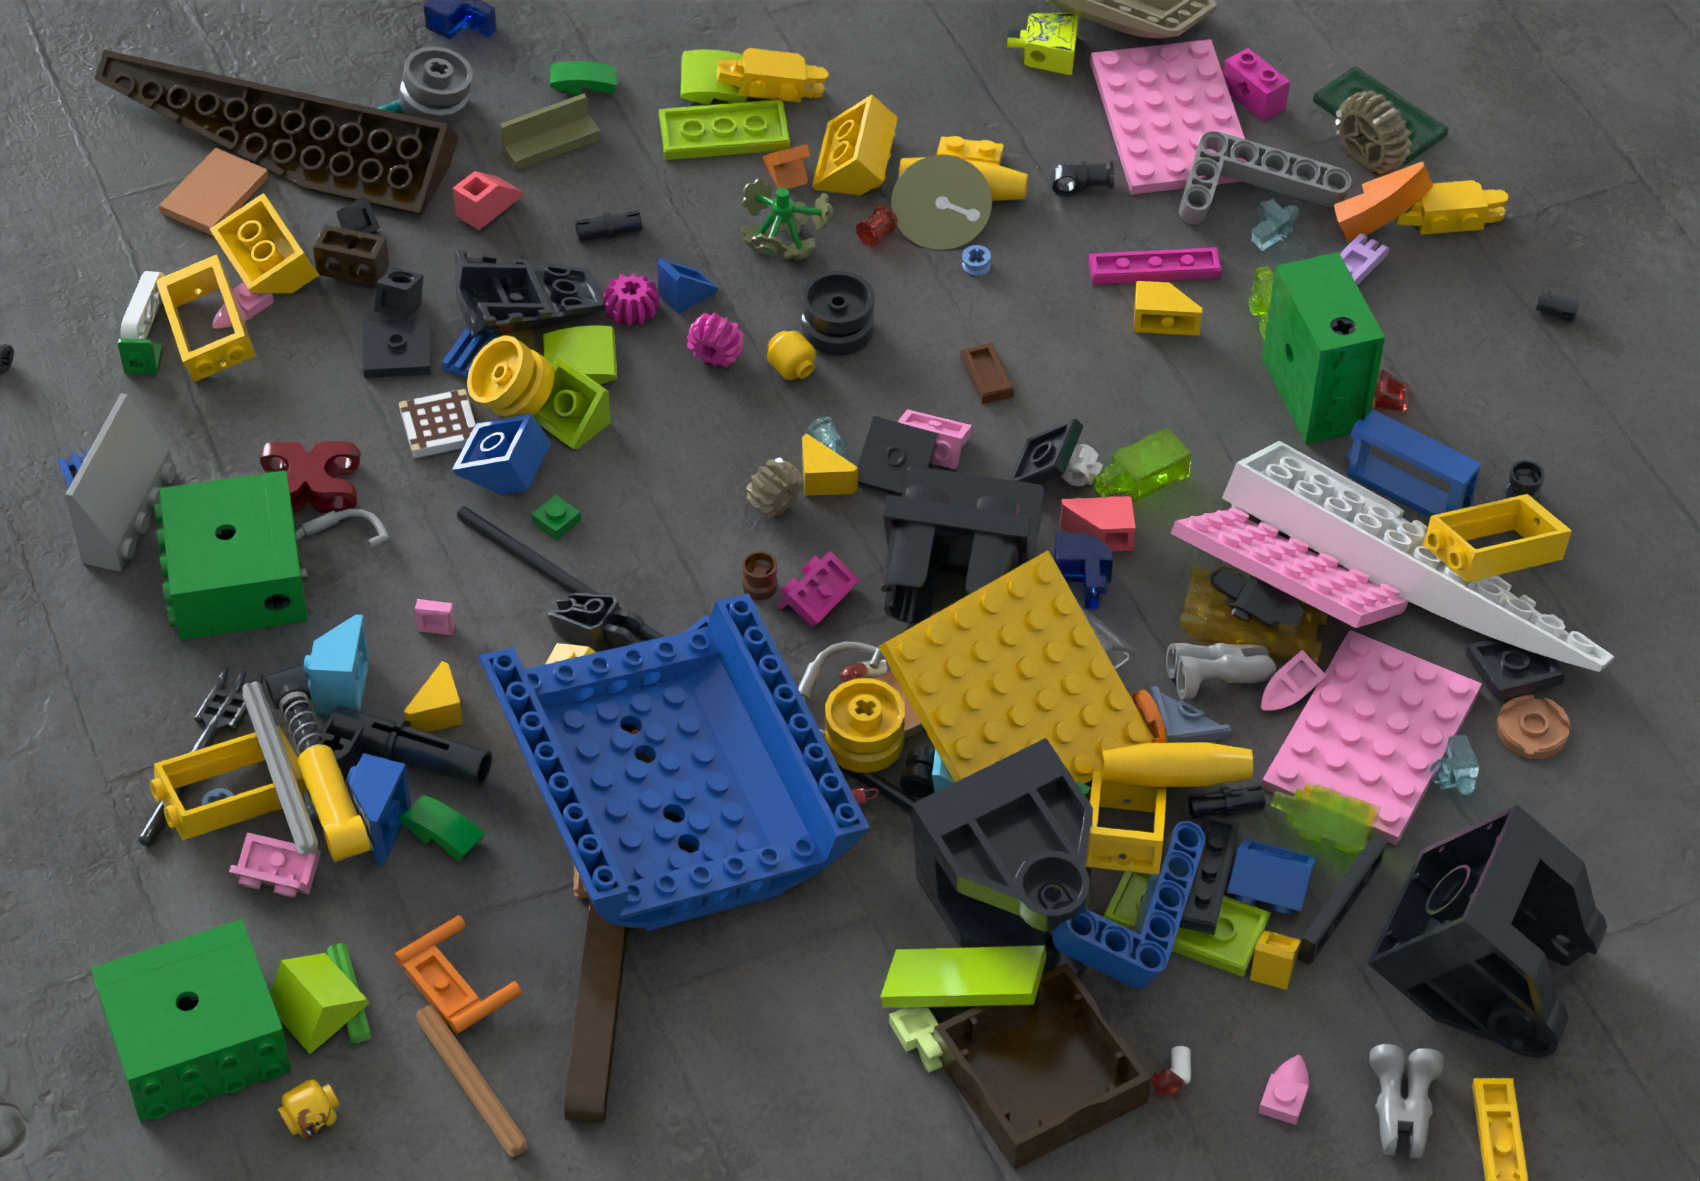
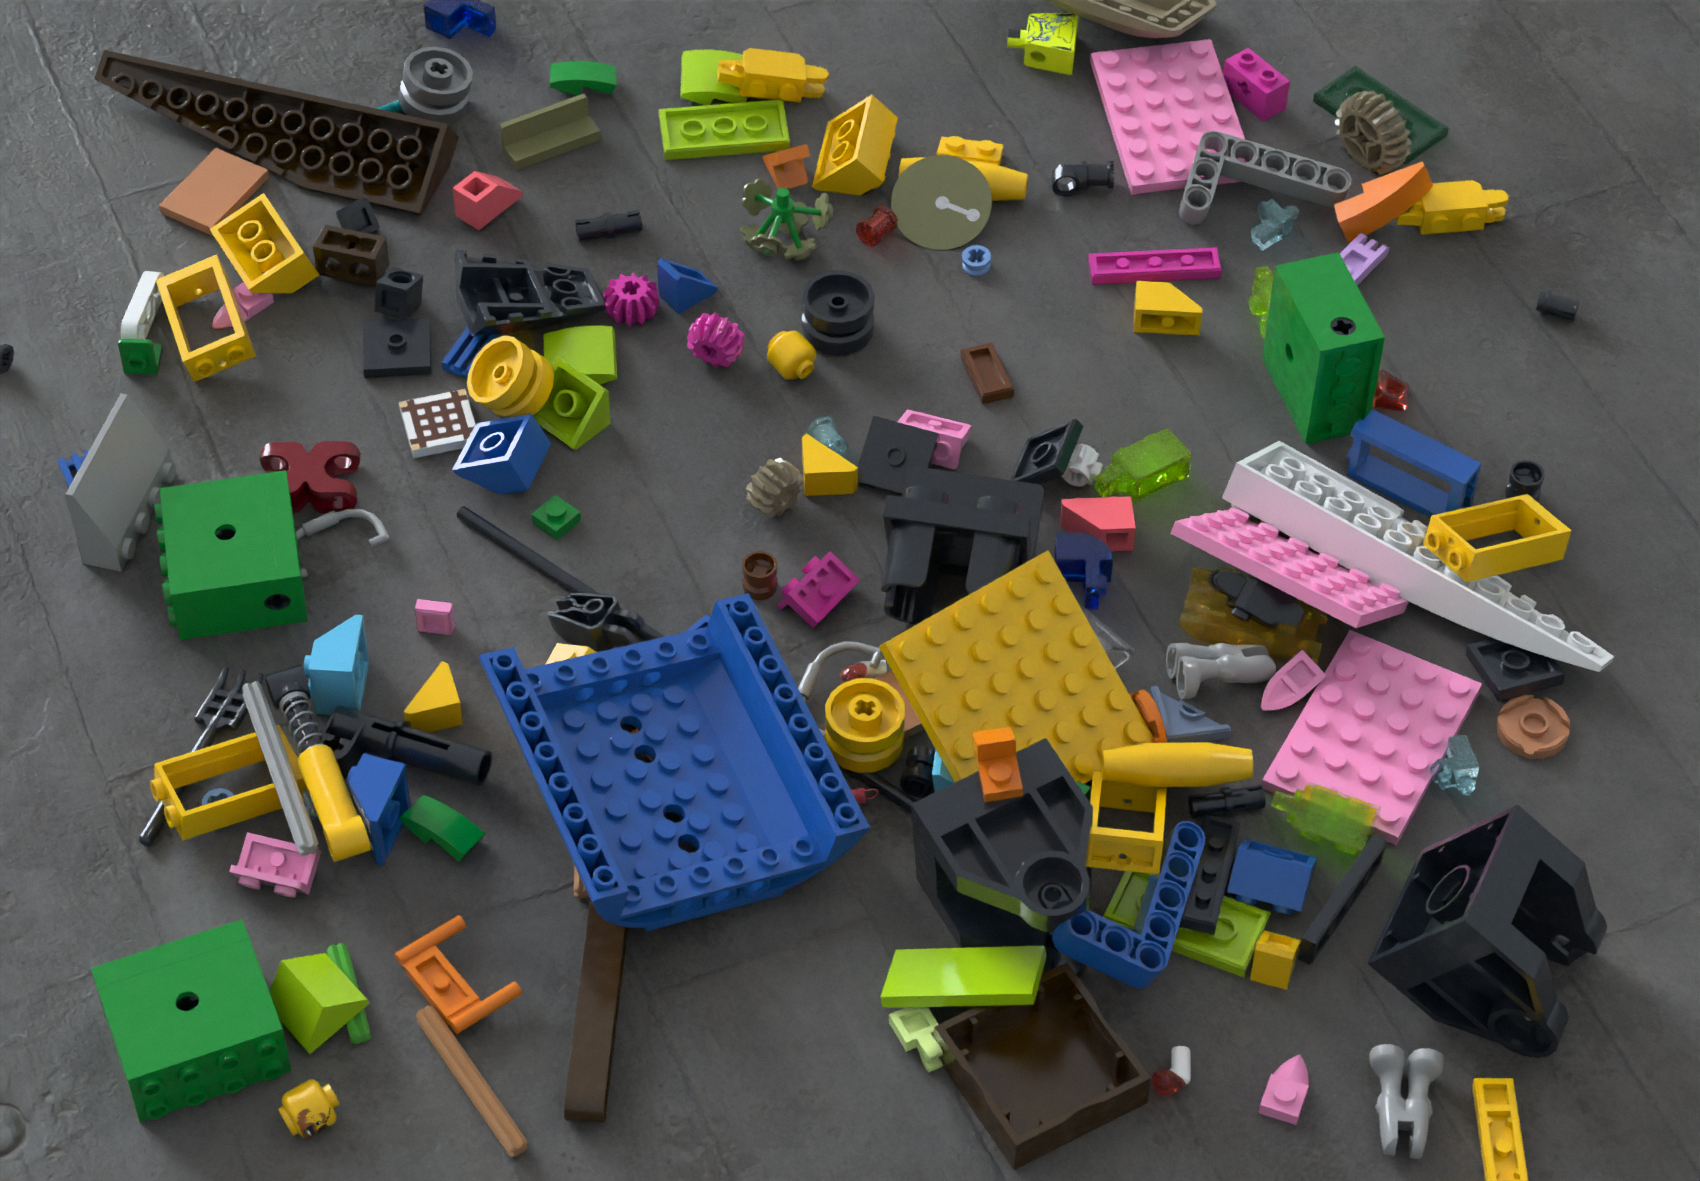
(997, 764): none -> orange slope

